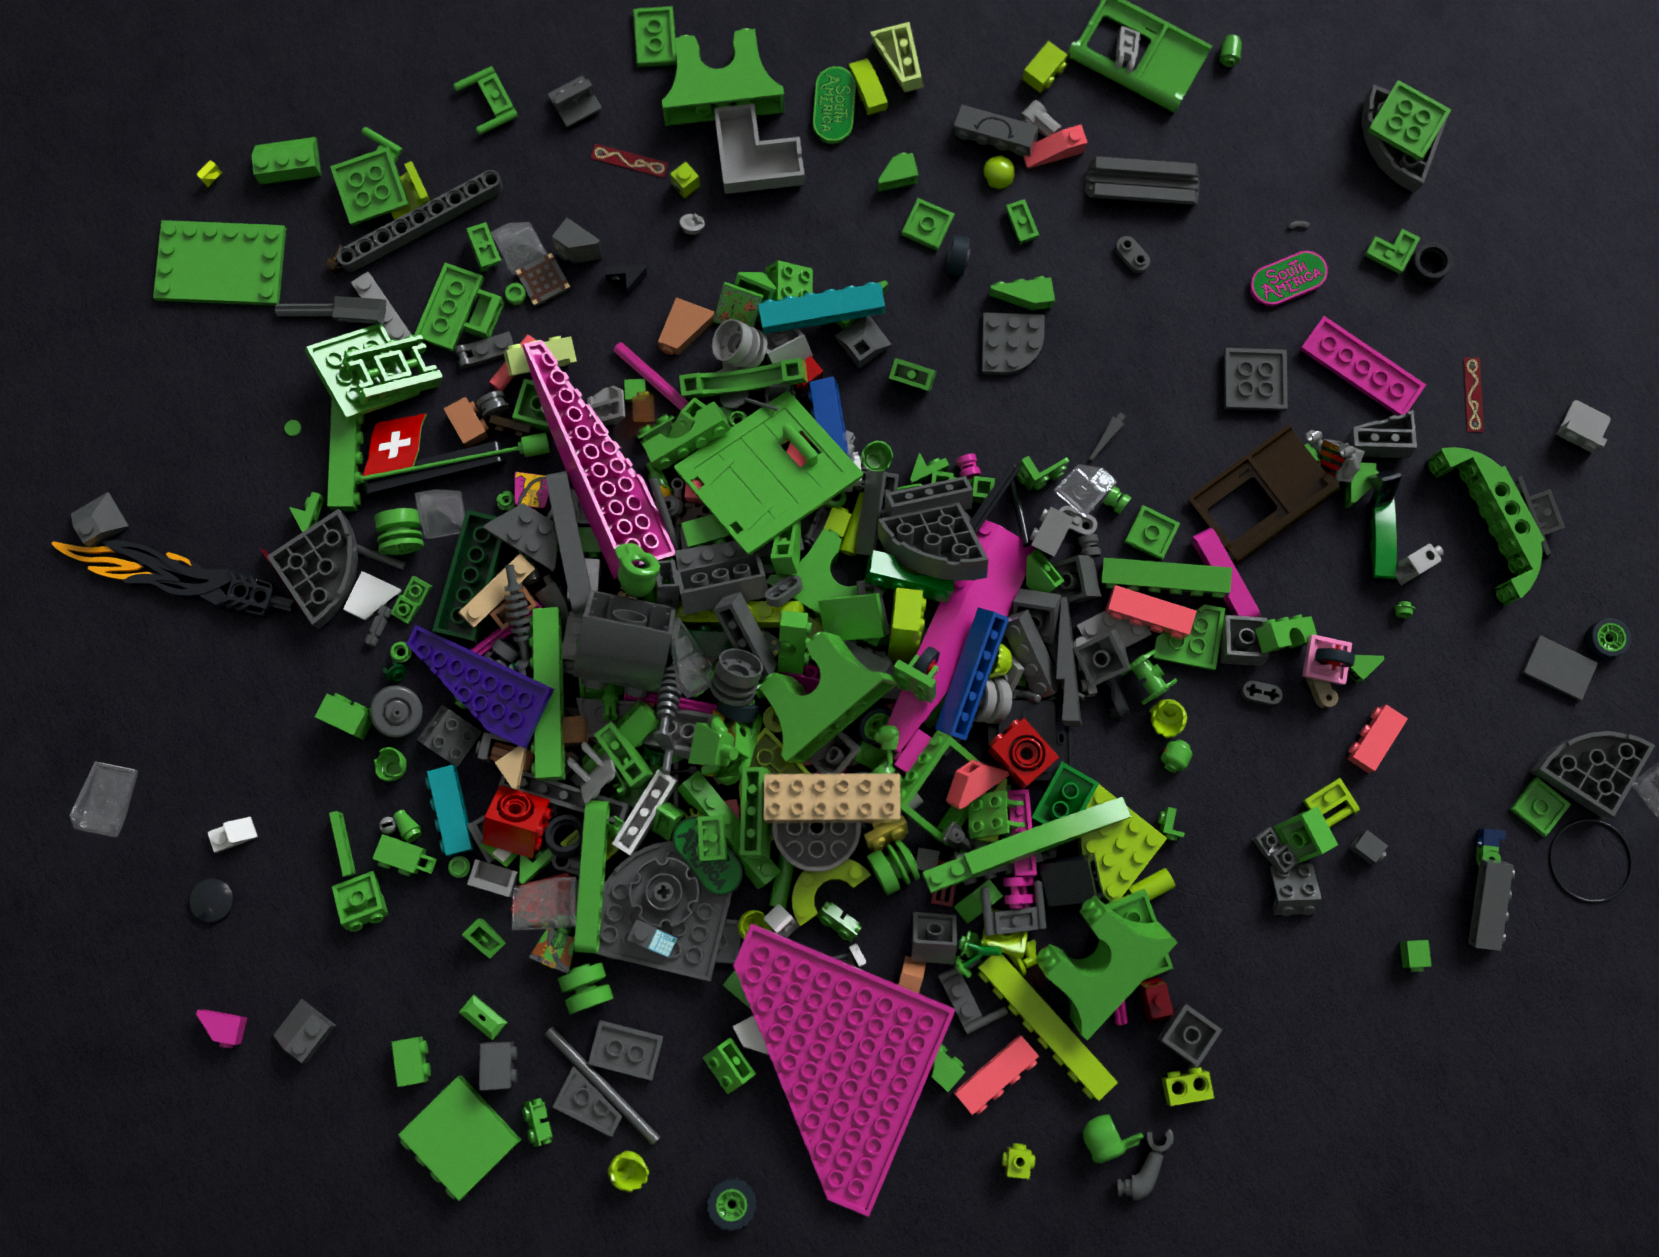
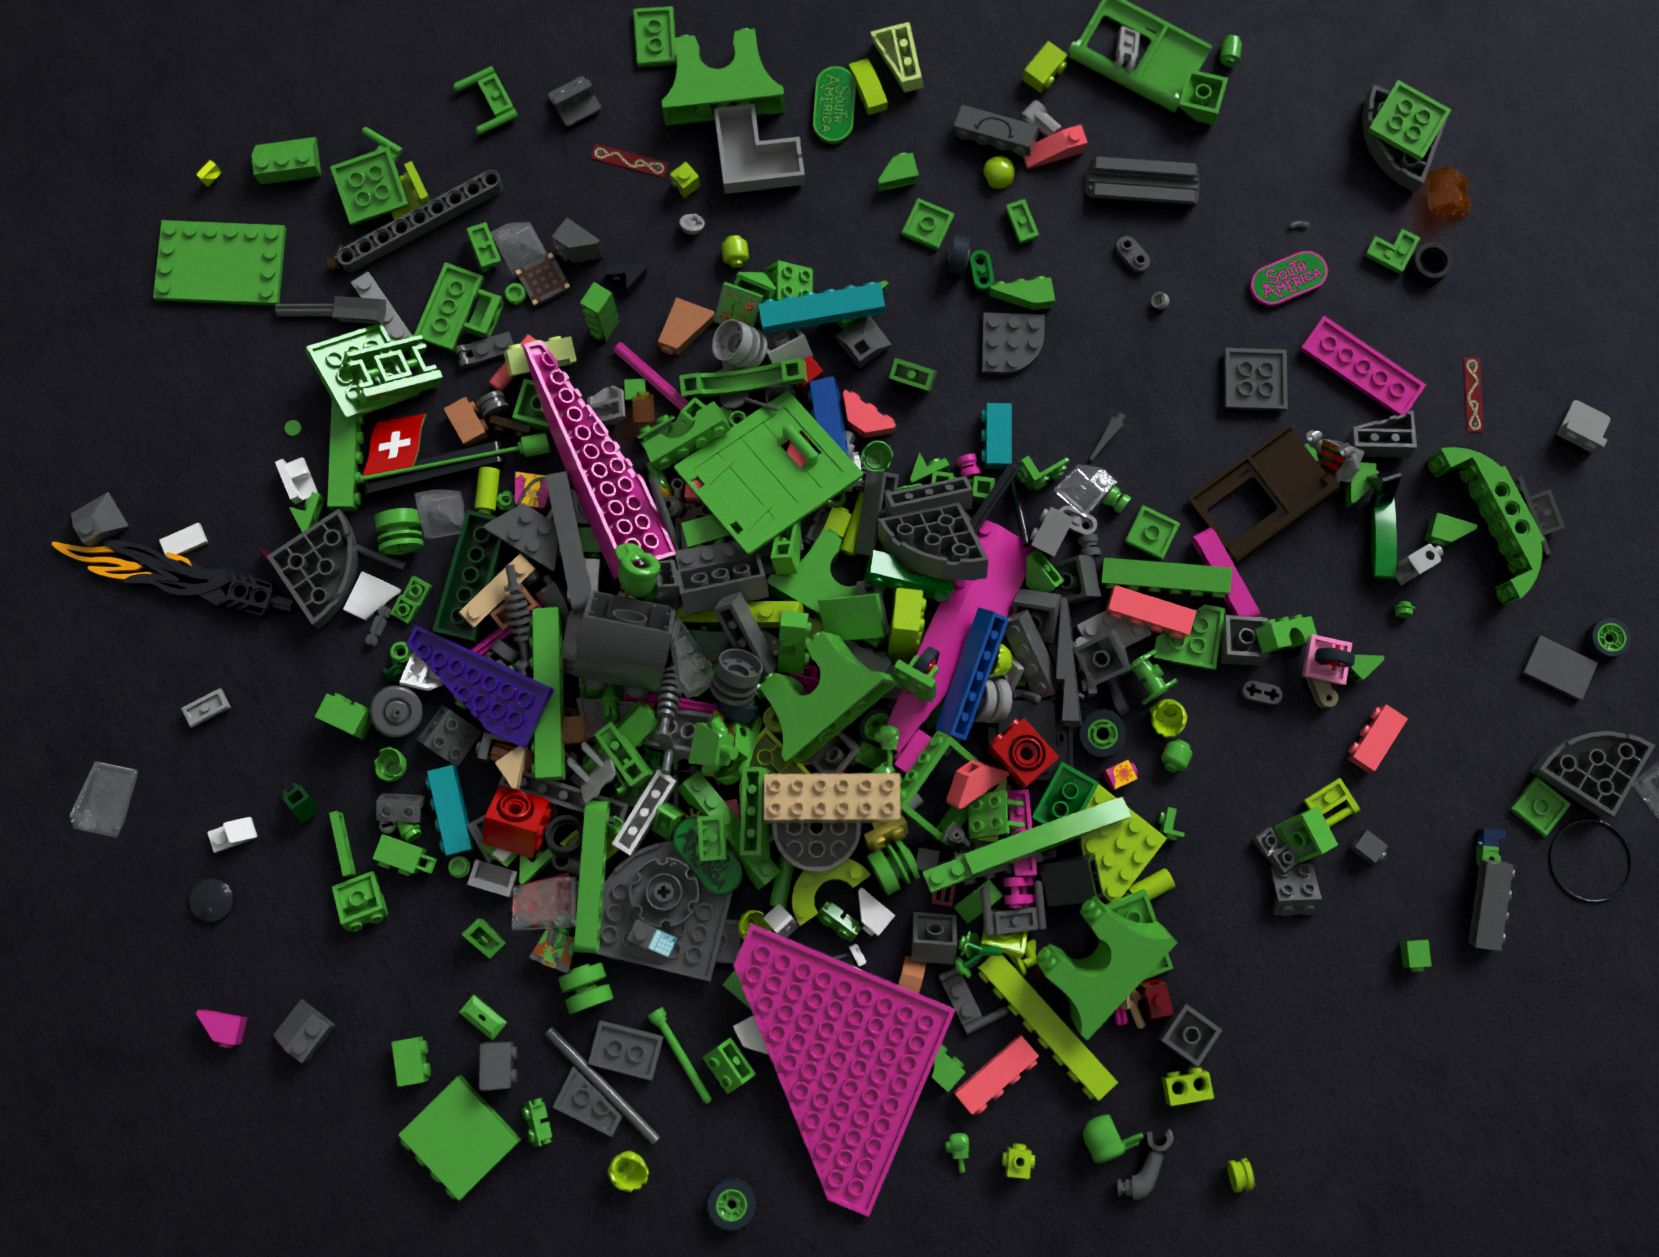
(184, 540): none -> white tile
(205, 707): none -> light grey plate
(296, 479): none -> white panel
(300, 803): none -> dark green brick
(400, 807): none -> dark grey bracket
(418, 675): none -> white slope
(487, 490): none -> lime brick
(600, 312): none -> bright green brick
(659, 1019): none -> bright green piece
(735, 251): none -> lime head
(783, 591): dark grey plate -> none
(864, 417): none -> coral slope
(873, 913): none -> white slope
(959, 1147): none -> bright green piece
(981, 271): none -> green plate
(997, 435): none -> teal brick
(1109, 744): none -> black wheel
(1120, 774): none -> brick
(1131, 1003): none -> tan bar
(1160, 300): none -> light grey hinge
(1202, 96): none -> bright green slope
(1240, 1175): none -> lime wheel
(1446, 529): none -> bright green slope
(1448, 192): none -> clear orange slope

